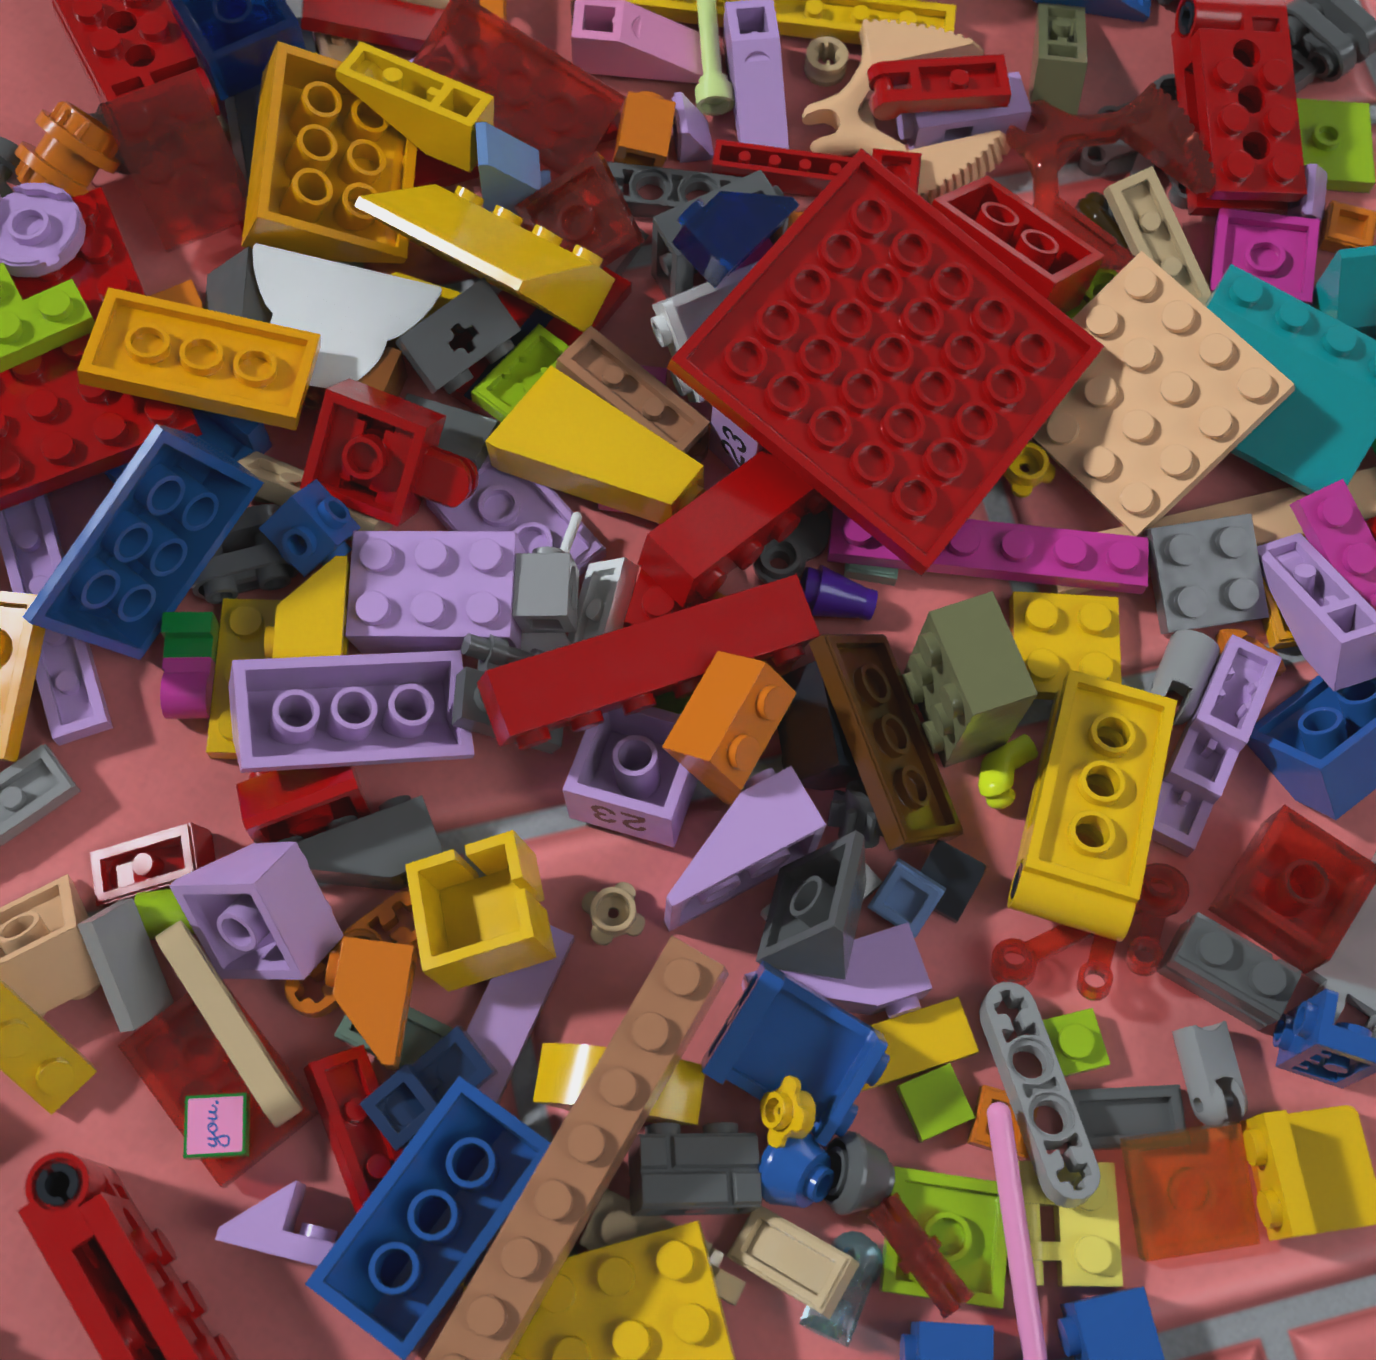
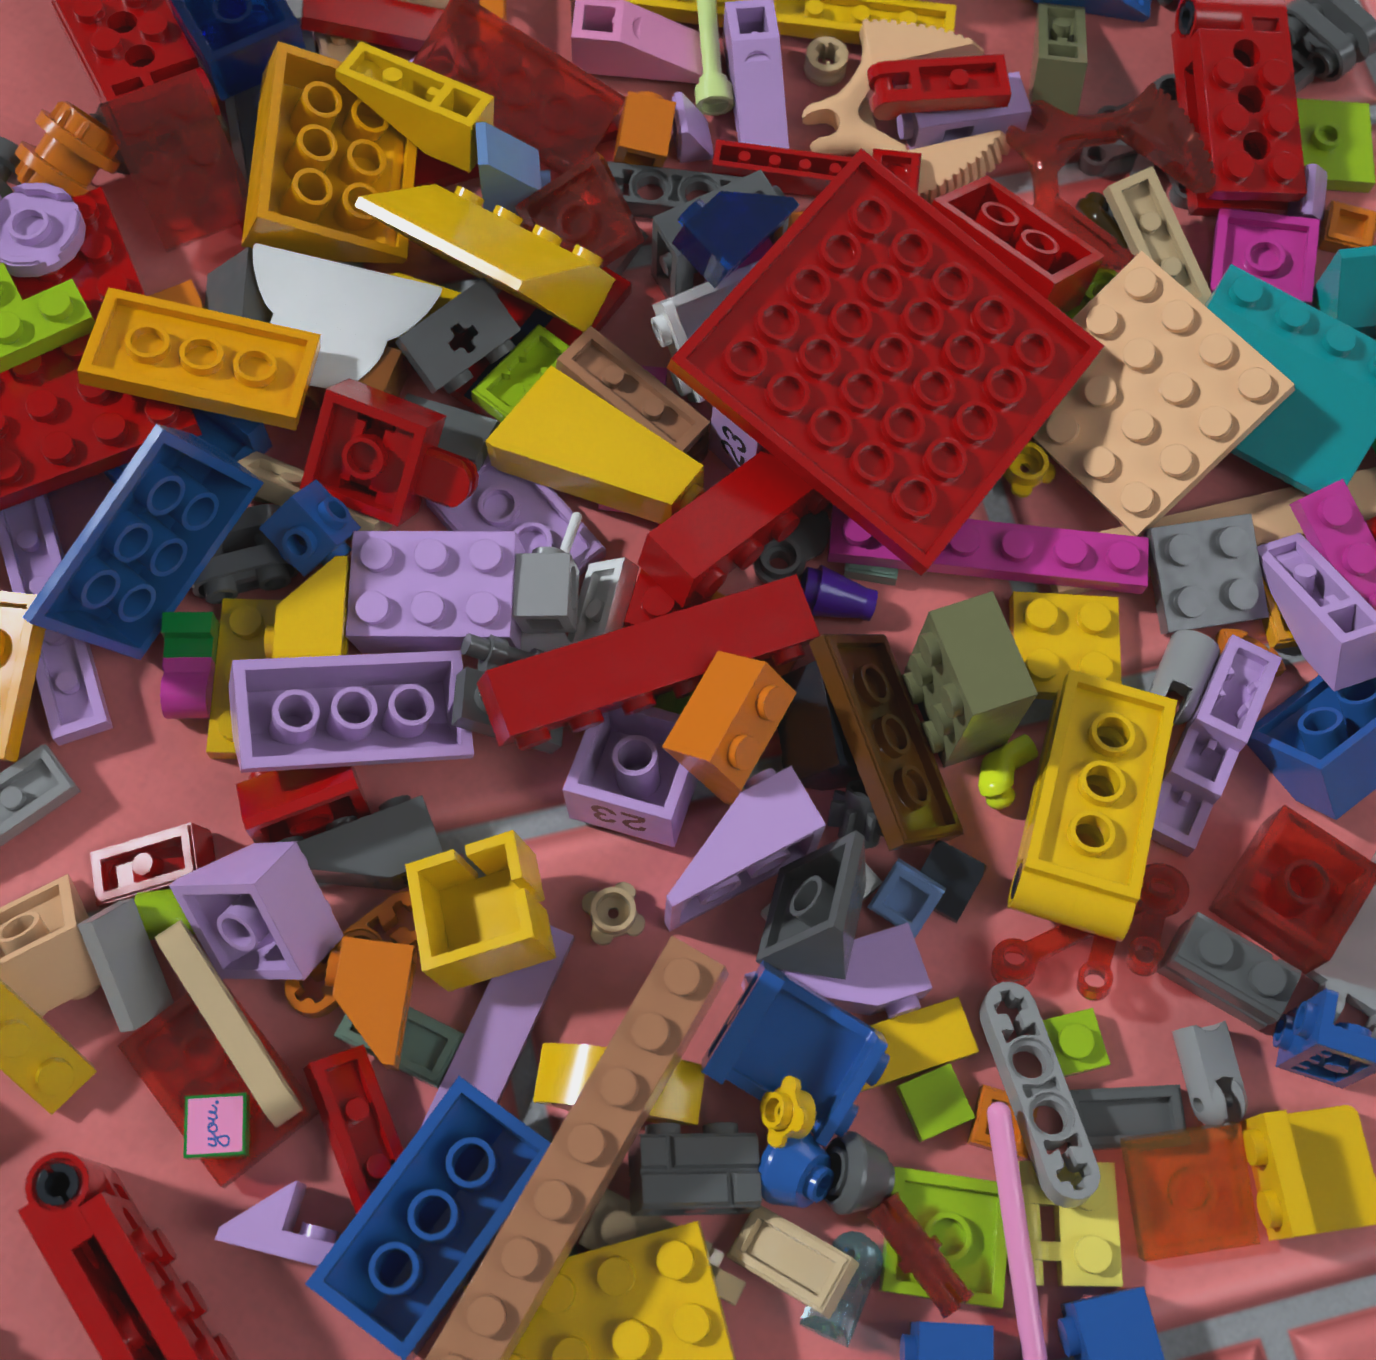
(415, 1090): dark blue slope -> none

